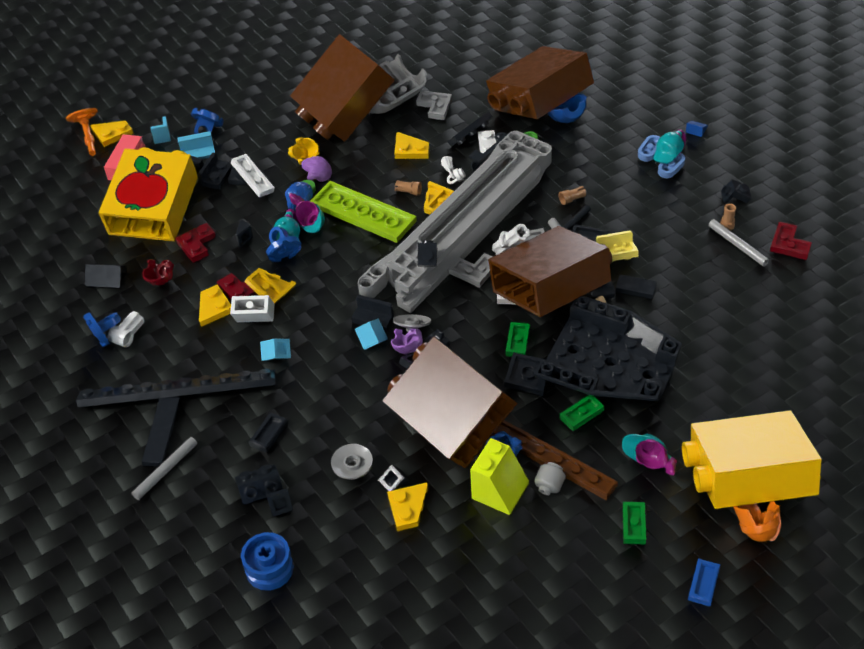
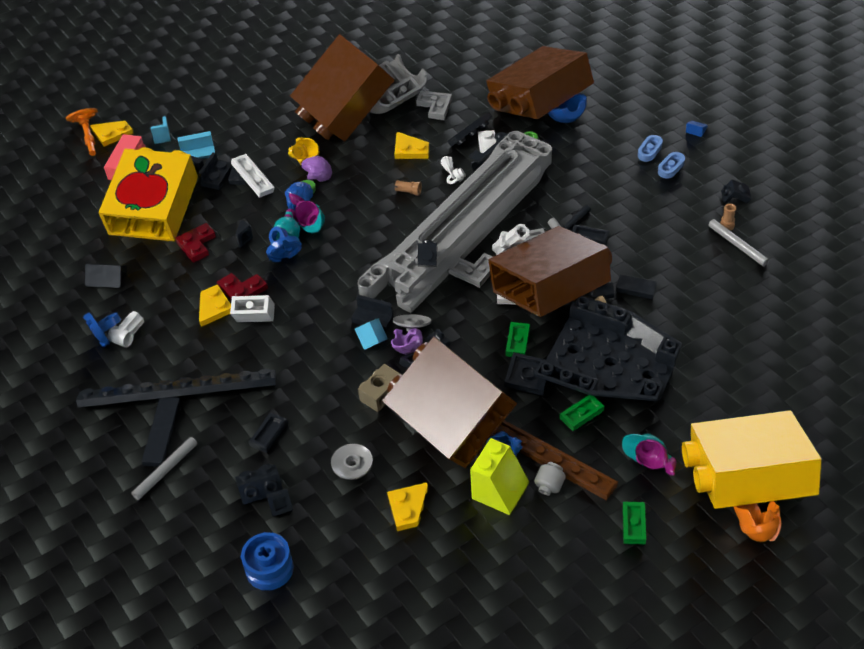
(158, 273): dark red hair -> none
(206, 119): blue tile -> none
(269, 284): yellow wing -> none
(275, 349): medium azure panel -> none
(364, 211): lime plate -> none
(375, 388): none -> dark tan brick
(394, 478): black slope -> none
(435, 197): yellow wing -> none
(569, 195): medium nougat pin -> none
(619, 244): light yellow bracket -> none
(669, 146): teal hair -> none
(704, 582): blue tile -> none
(788, 245): dark red plate -> none

